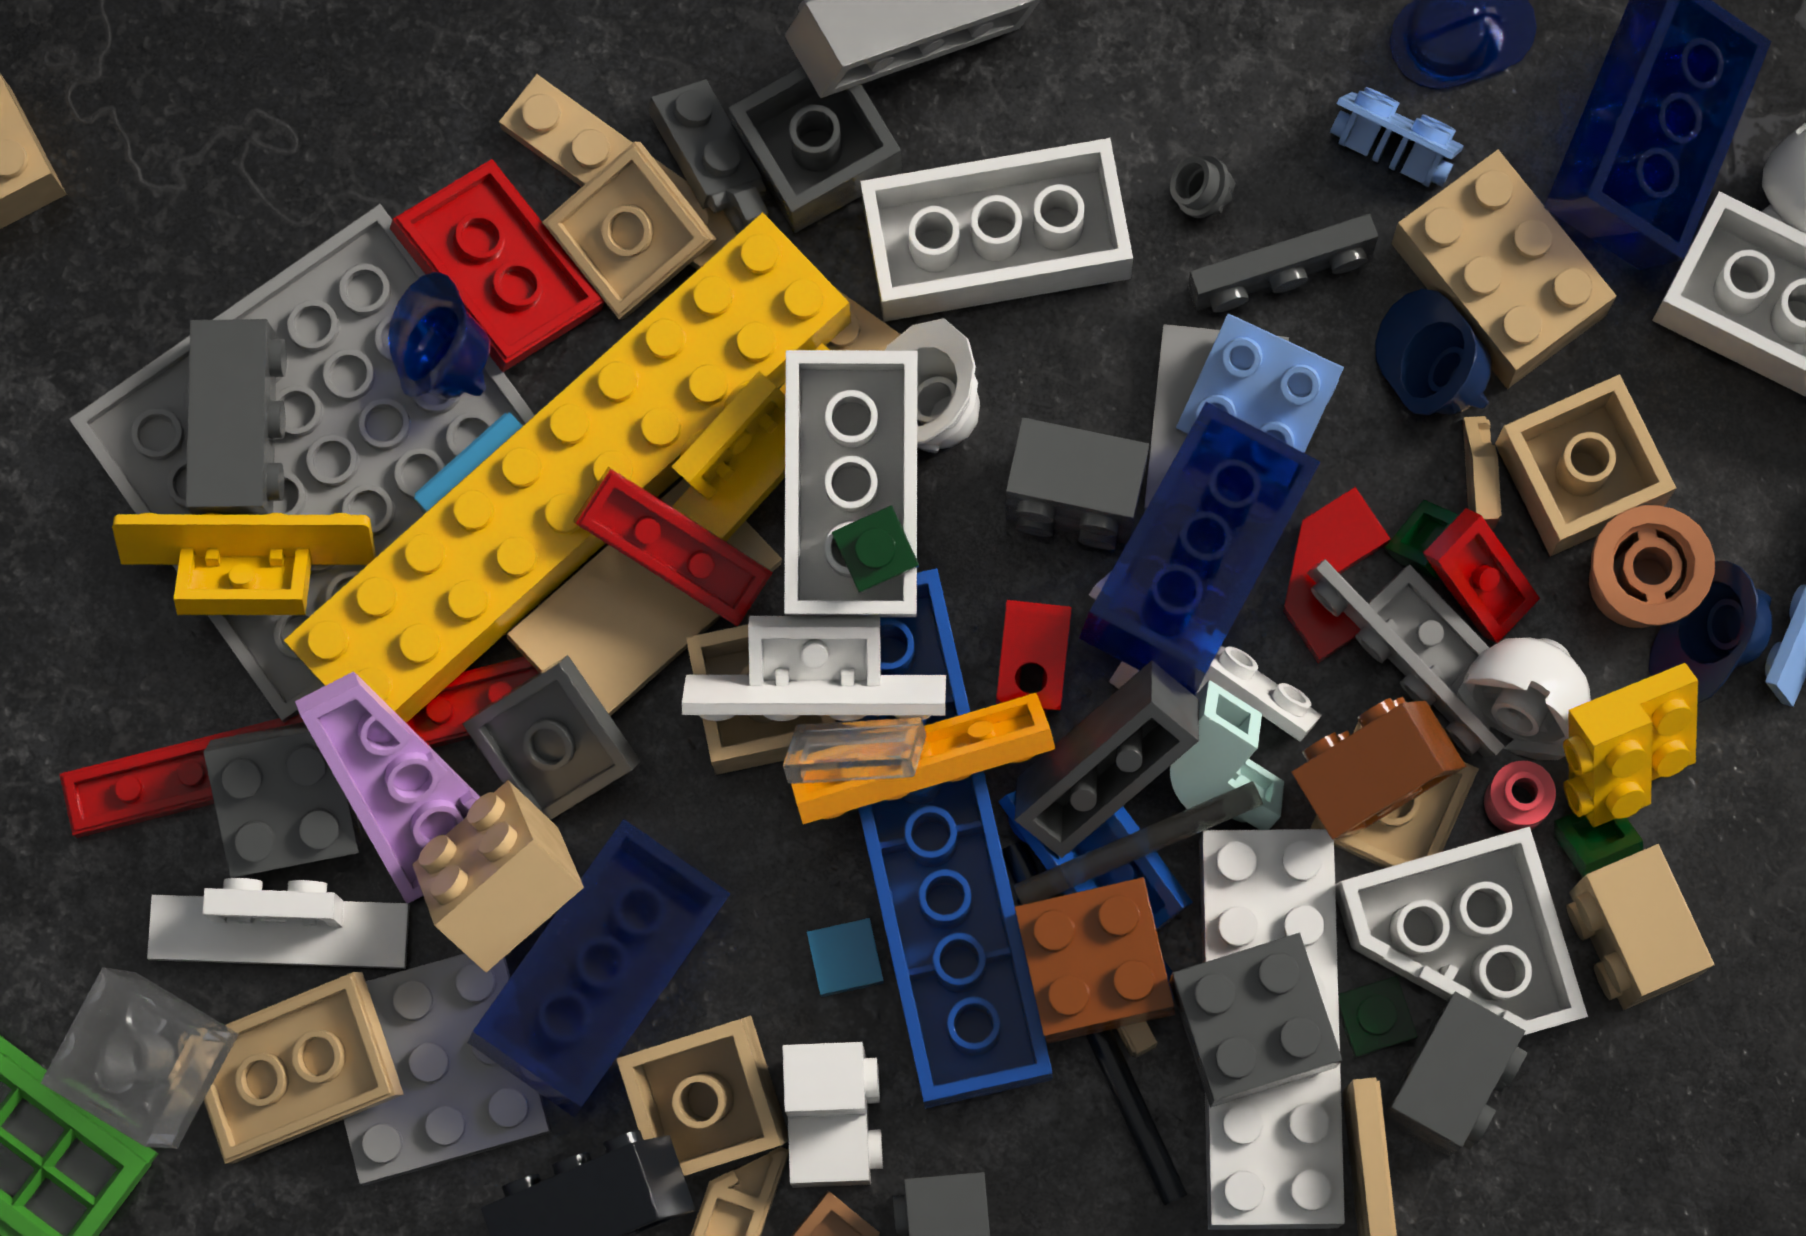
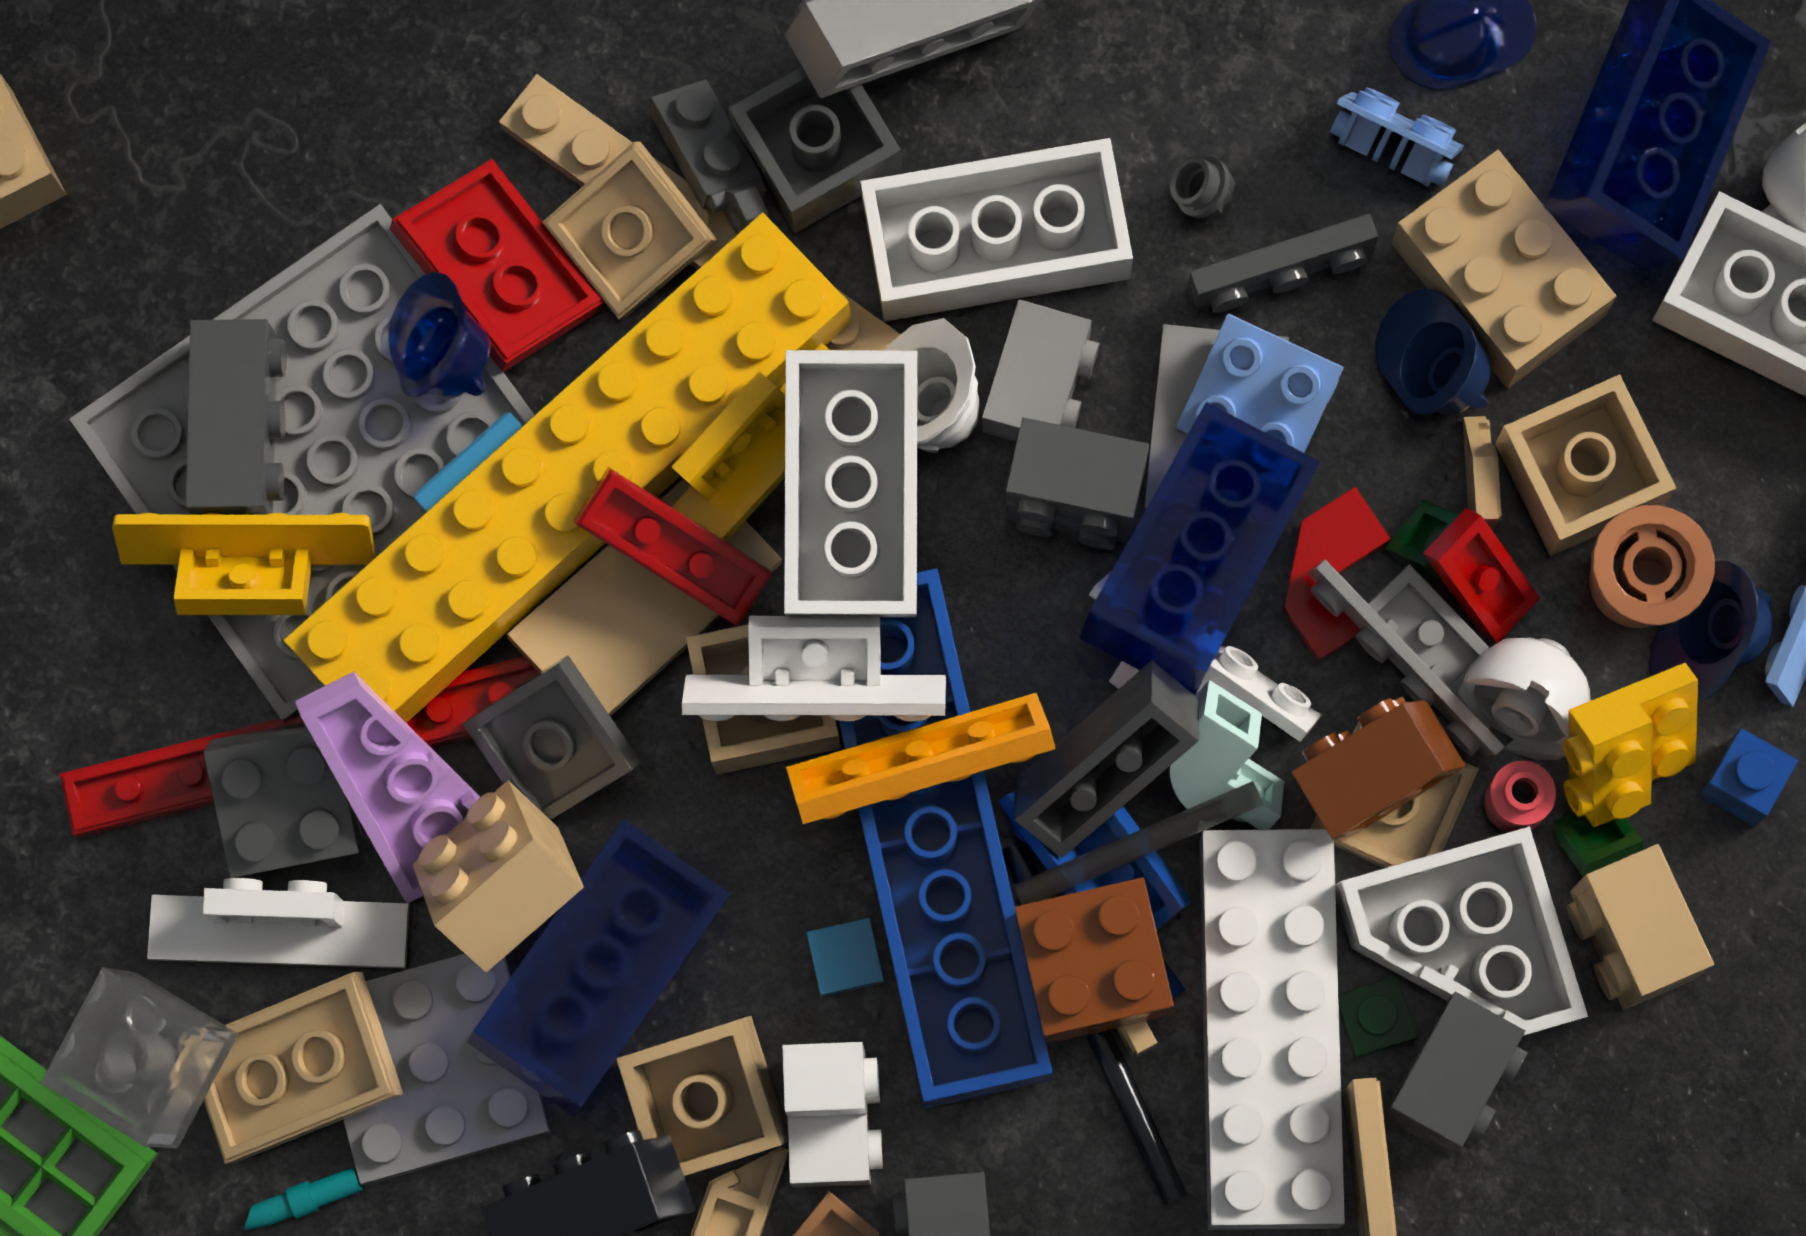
(303, 1199): none -> teal piece
(855, 750): clear tile -> none
(875, 549): dark green plate -> none
(1039, 370): none -> light grey brick
(1039, 637): red torso -> none
(1255, 1019): dark grey brick -> none
(1748, 777): none -> blue brick

